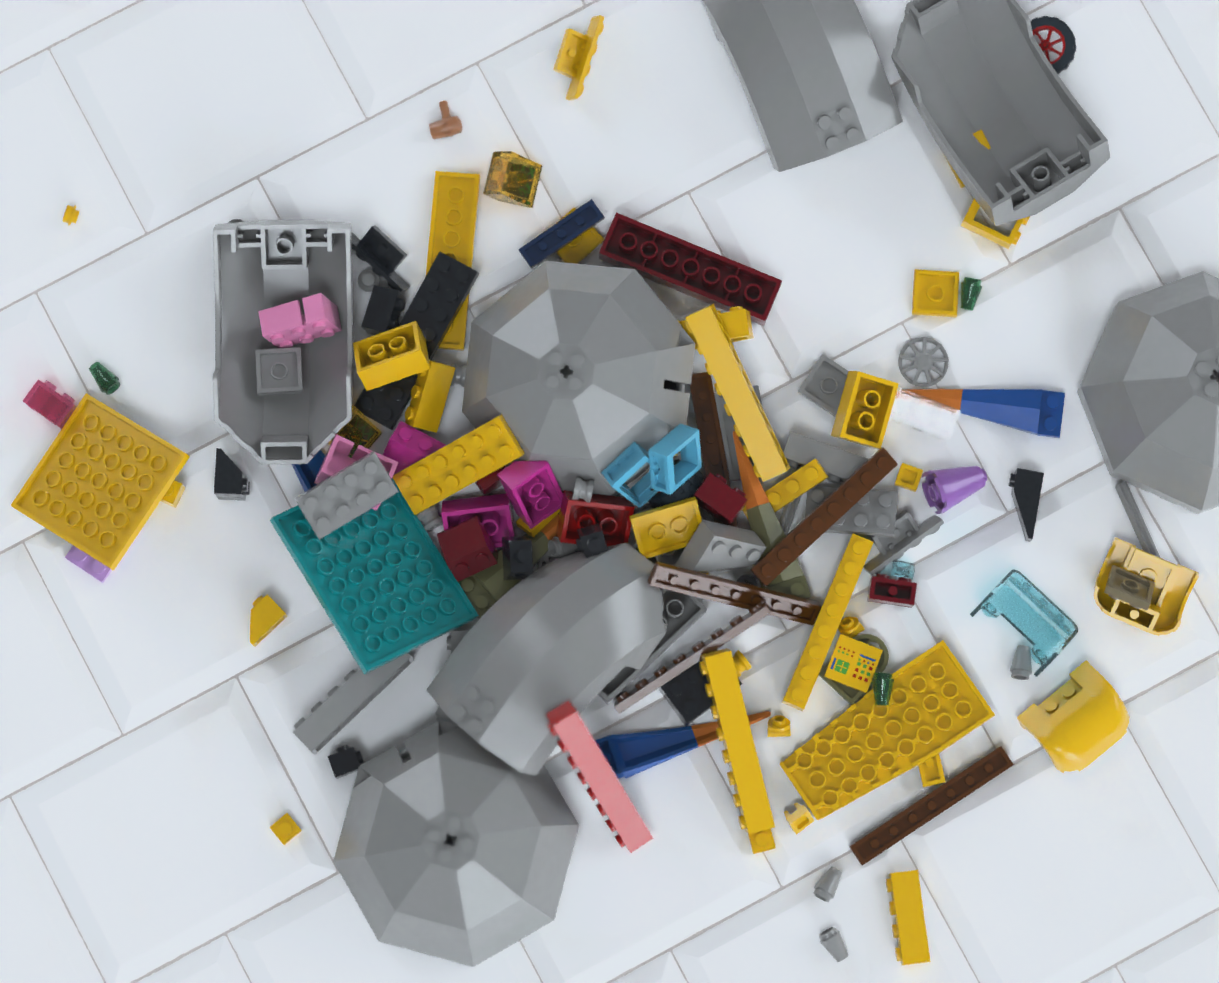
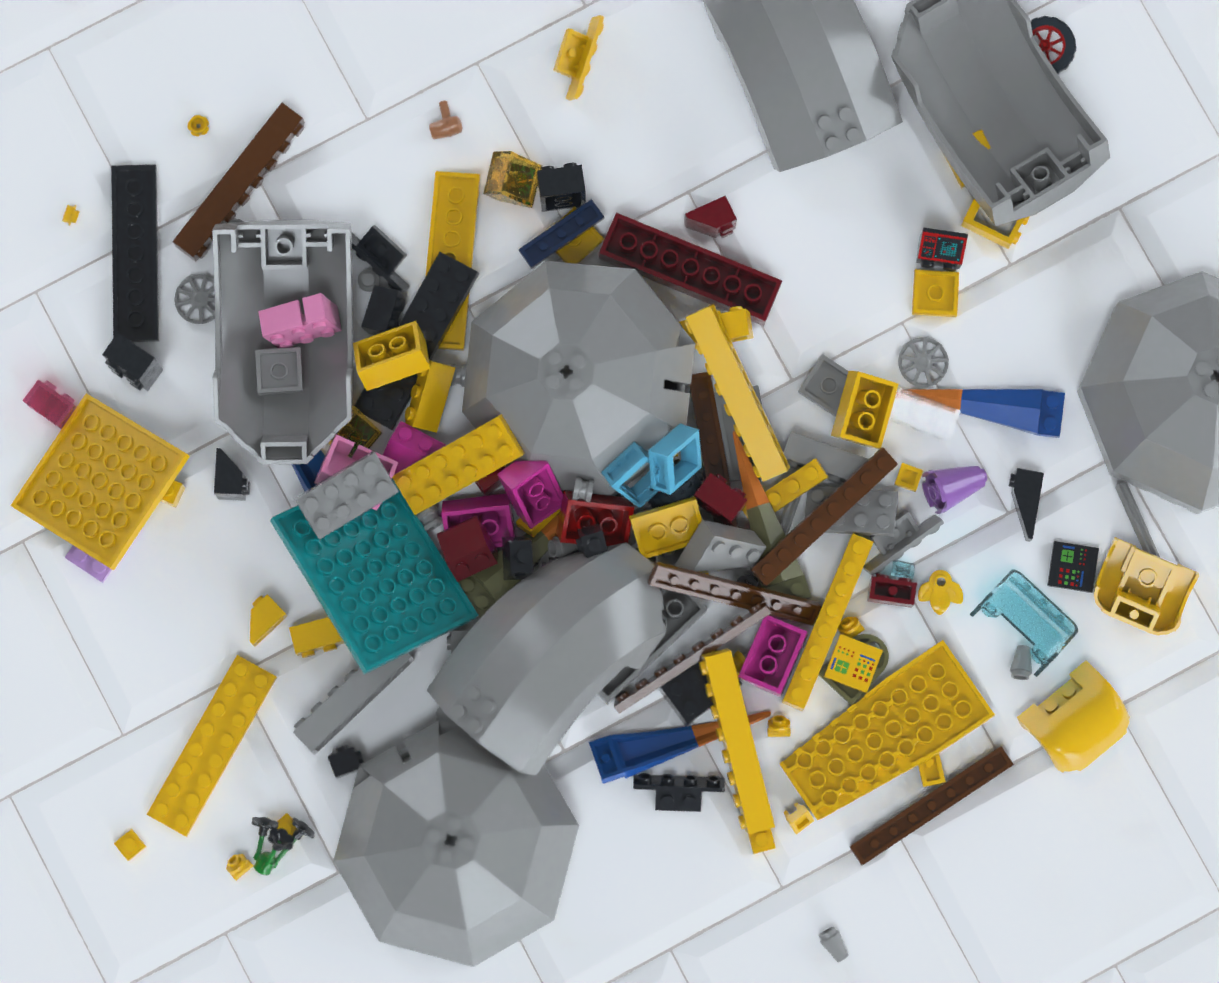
(105, 379): clear green cone -> none
(130, 845): none -> yellow plate
(132, 362): none -> black brick
(135, 252): none -> black plate
(197, 119): none -> yellow plate
(198, 299): none -> light grey wheel
(211, 746): none -> yellow plate
(238, 865): none -> yellow plate
(239, 181): none -> reddish brown brick
(279, 838): none -> black plant
(314, 637): none -> yellow brick
(561, 187): none -> black brick
(599, 776): brick -> none
(678, 792): none -> black bracket
(712, 219): none -> dark red slope
(773, 655): none -> dark pink slope
(828, 884): light grey cone -> none
(882, 688): clear green cone -> none
(909, 917): yellow brick -> none
(940, 595): none -> yellow plate
(941, 249): none -> slope
(970, 292): clear green cone -> none
(1073, 567): none -> black tile
(1129, 588): dark tan plate -> none

